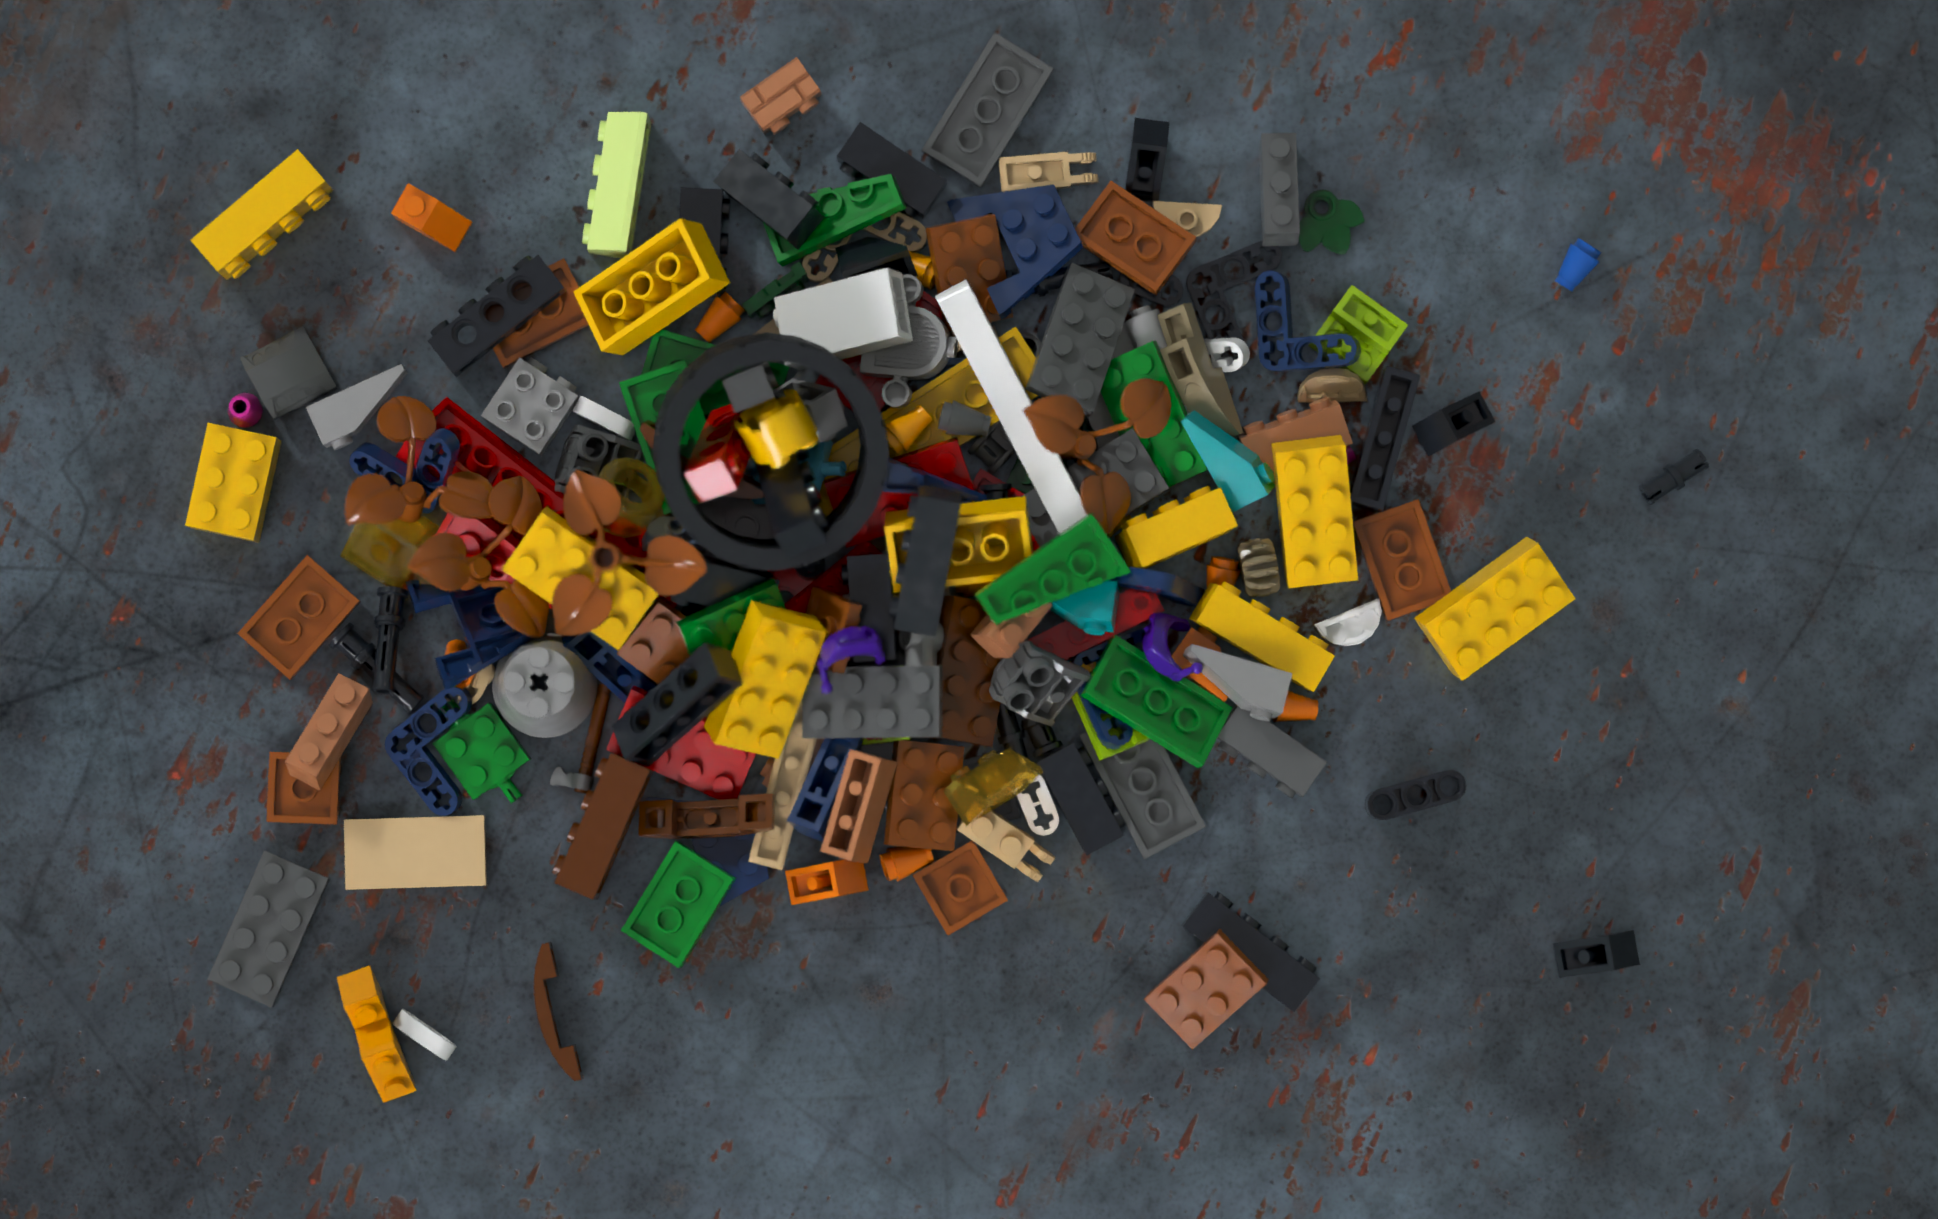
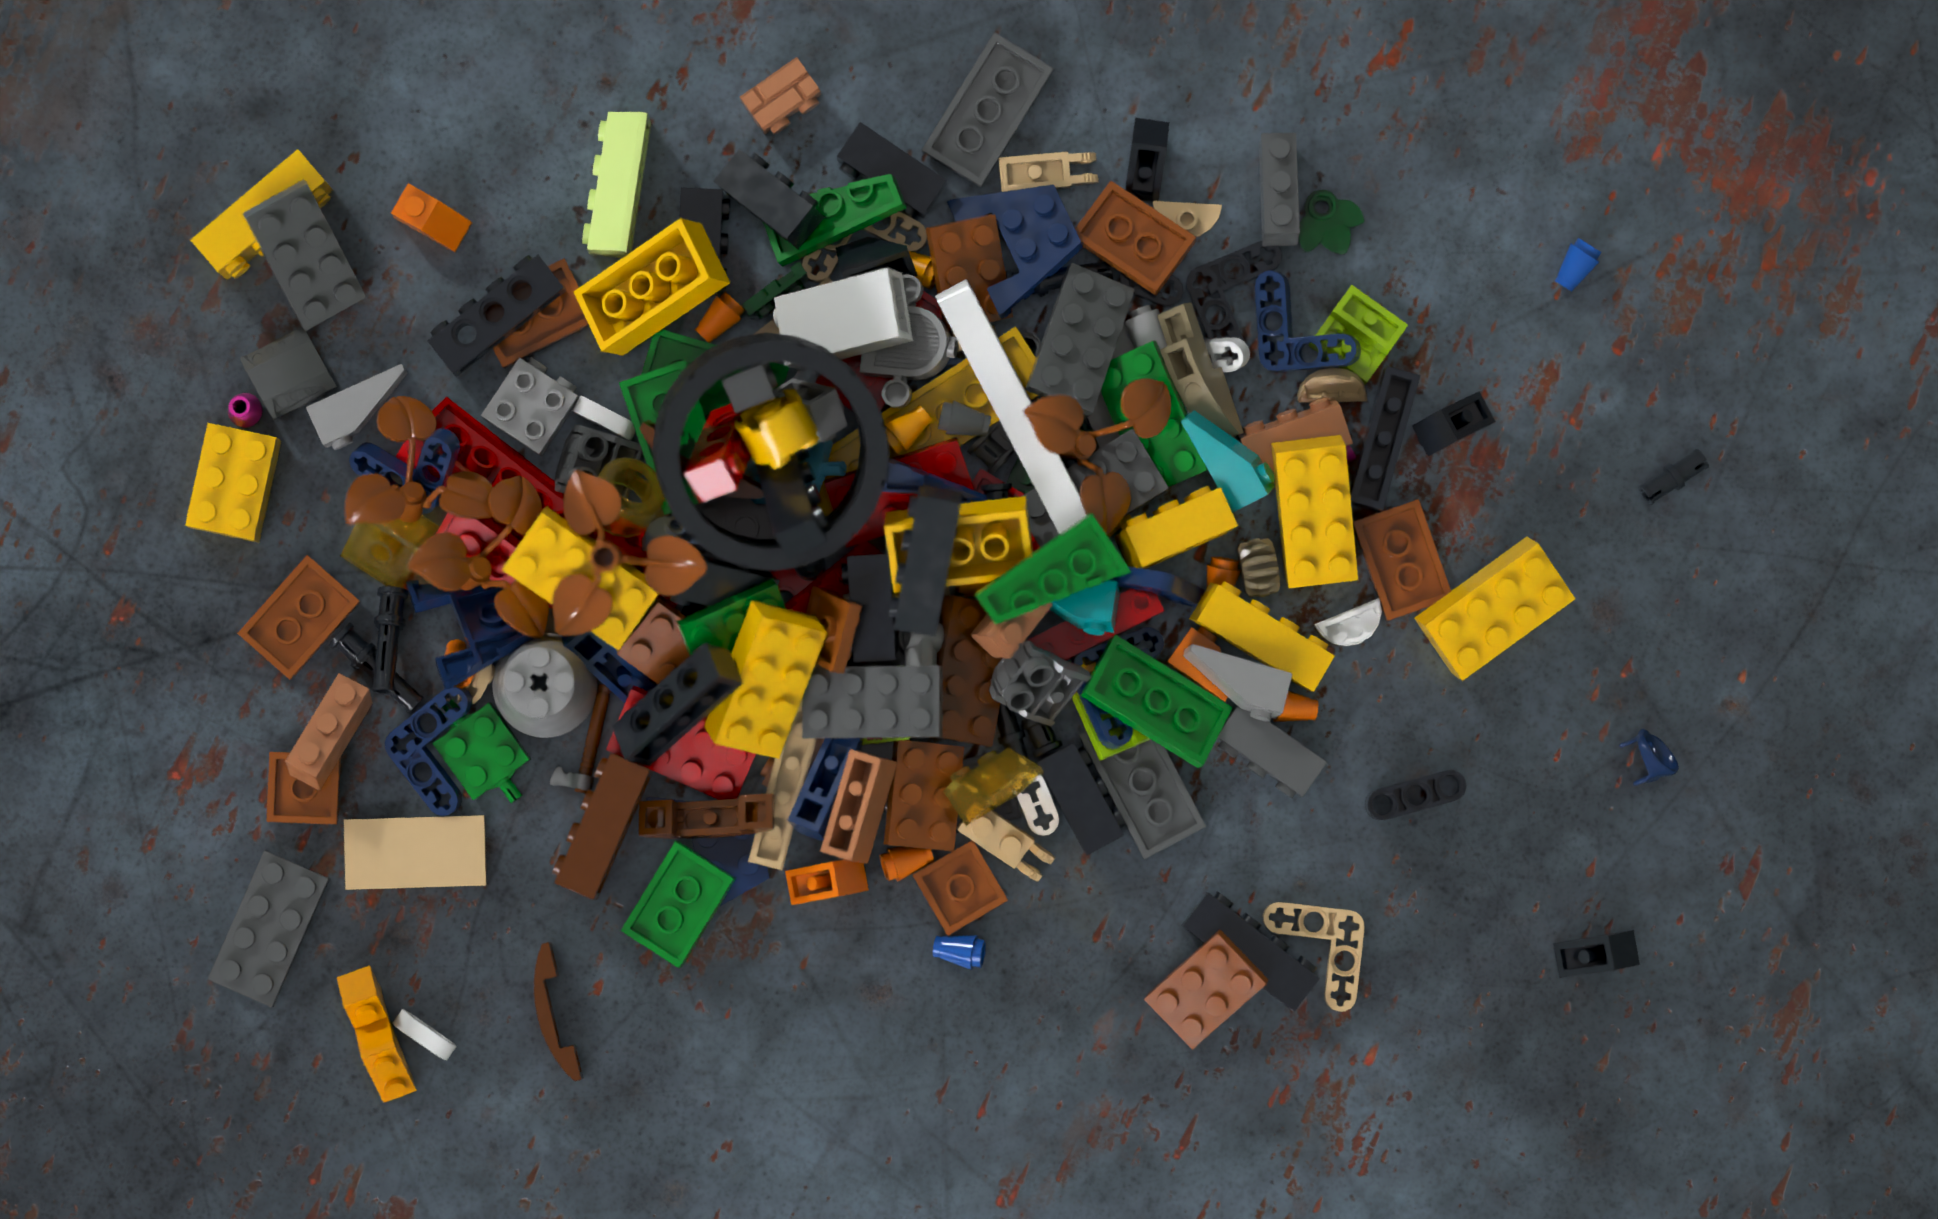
(304, 255): none -> dark grey plate
(848, 643): dark purple helmet -> none
(960, 950): none -> blue cone
(1157, 649): dark purple helmet -> none
(1330, 931): none -> tan beam
(1657, 765): none -> dark blue piece

